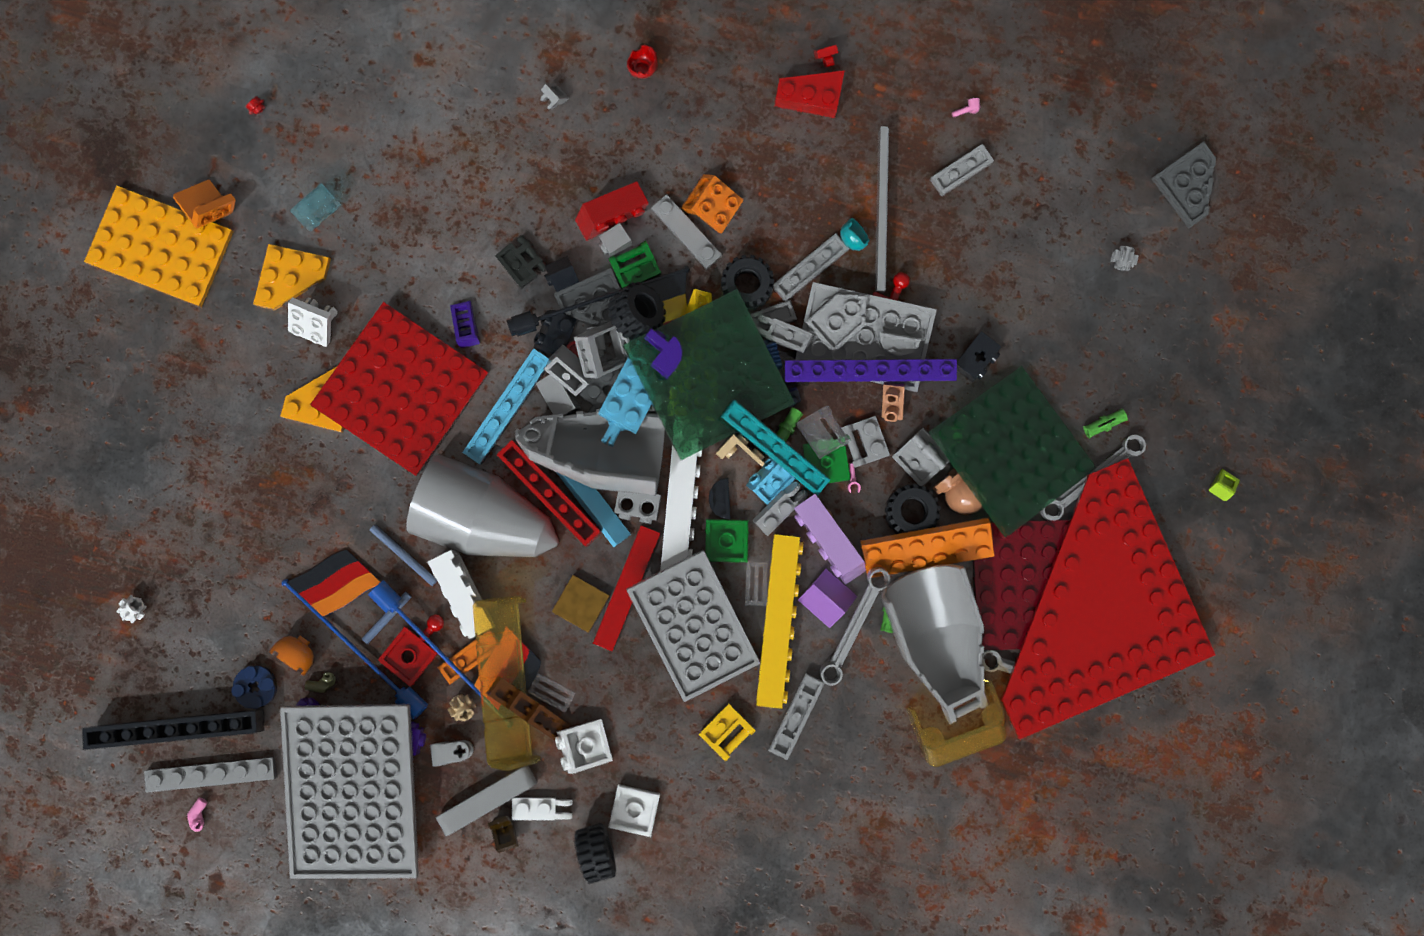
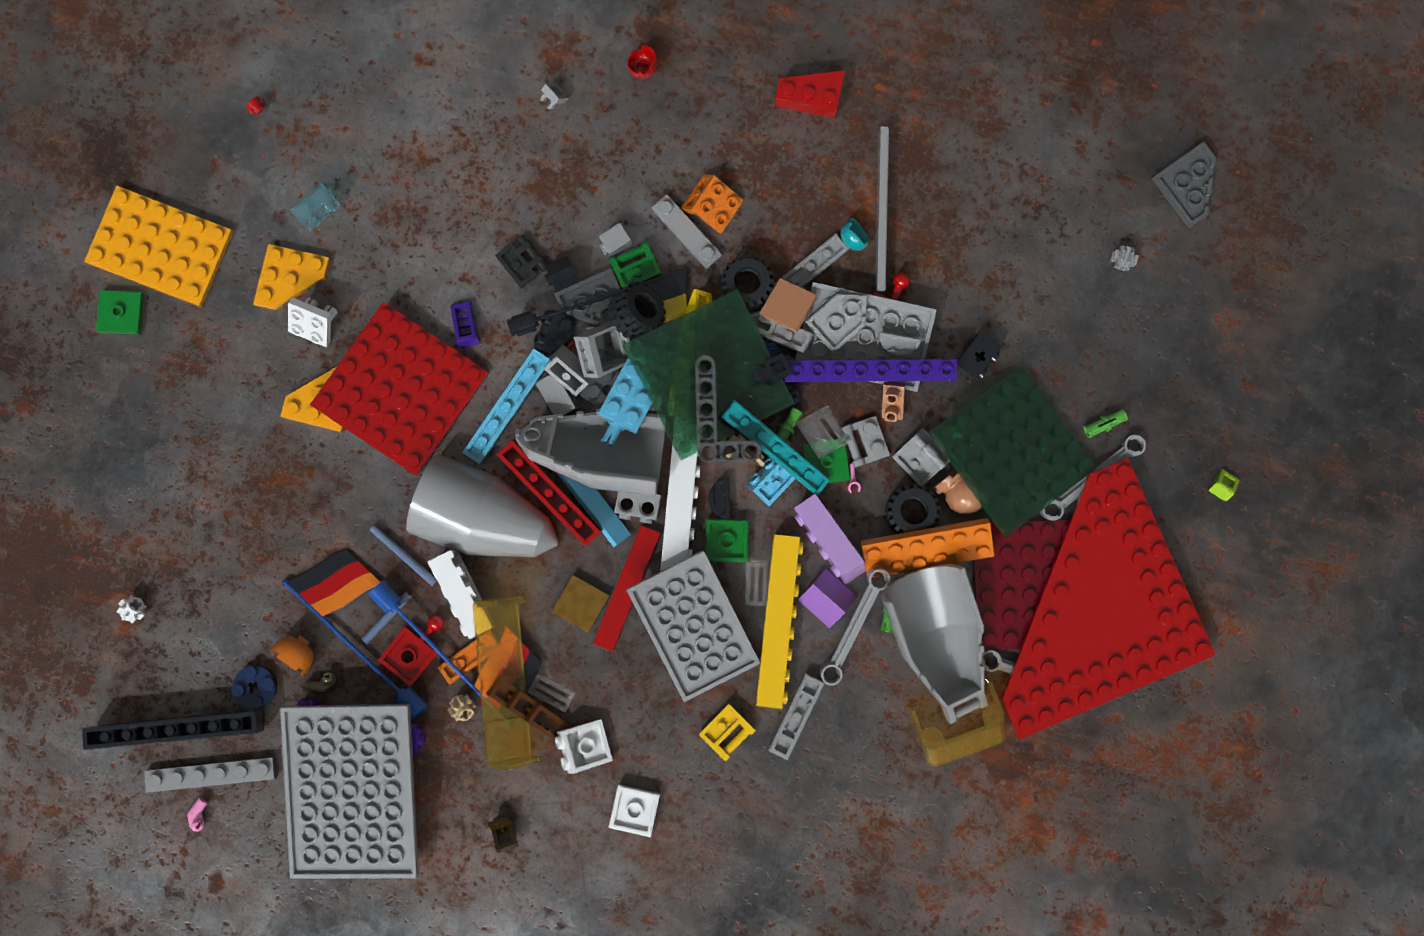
(119, 312): none -> green plate
(204, 203): orange bracket -> none
(447, 752): light grey piece -> none
(486, 800): light grey beam -> none
(539, 808): white hinge -> none
(595, 853): black tyre -> none
(611, 209): red wedge -> none
(669, 355): dark purple brick -> none
(711, 420): none -> dark grey beam
(774, 368): none -> black plate
(780, 508): light grey hinge -> none
(788, 305): none -> nougat tile
(826, 55): red tile -> none
(962, 170): light grey plate -> none
(973, 107): bright pink hand -> none

